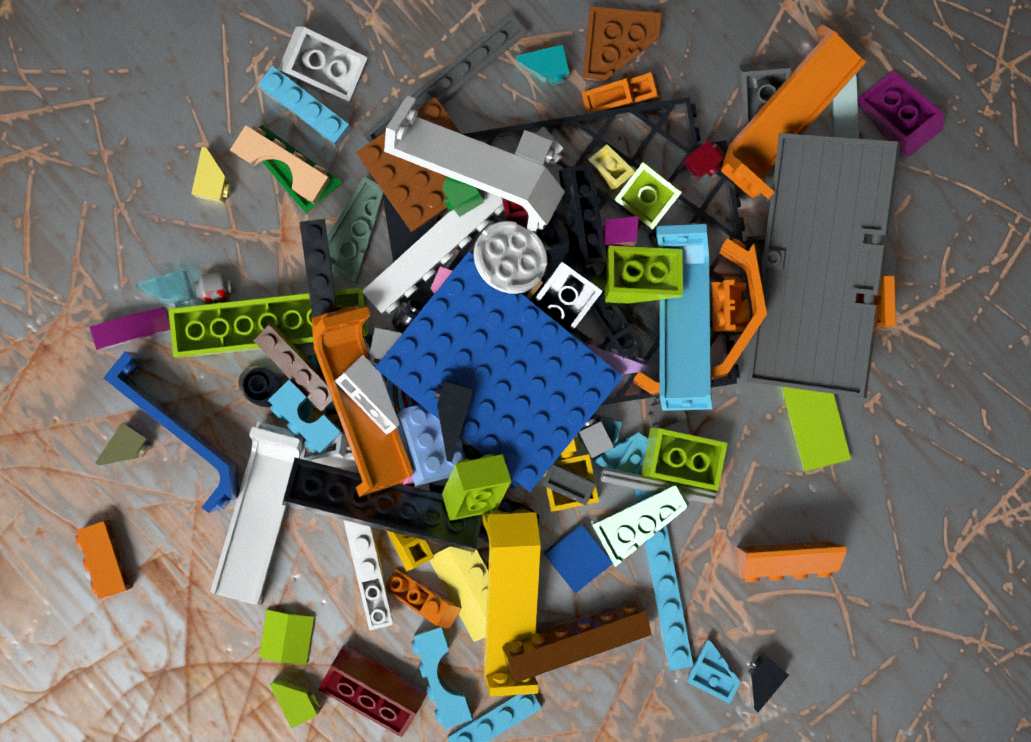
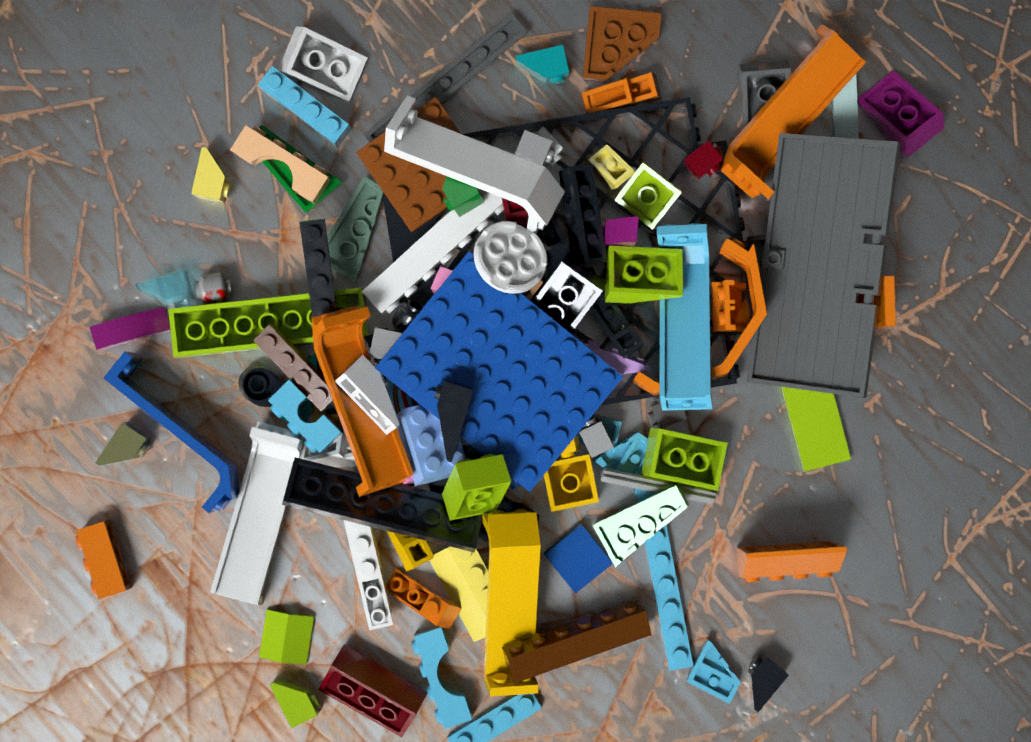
(568, 484): dark grey tile -> none

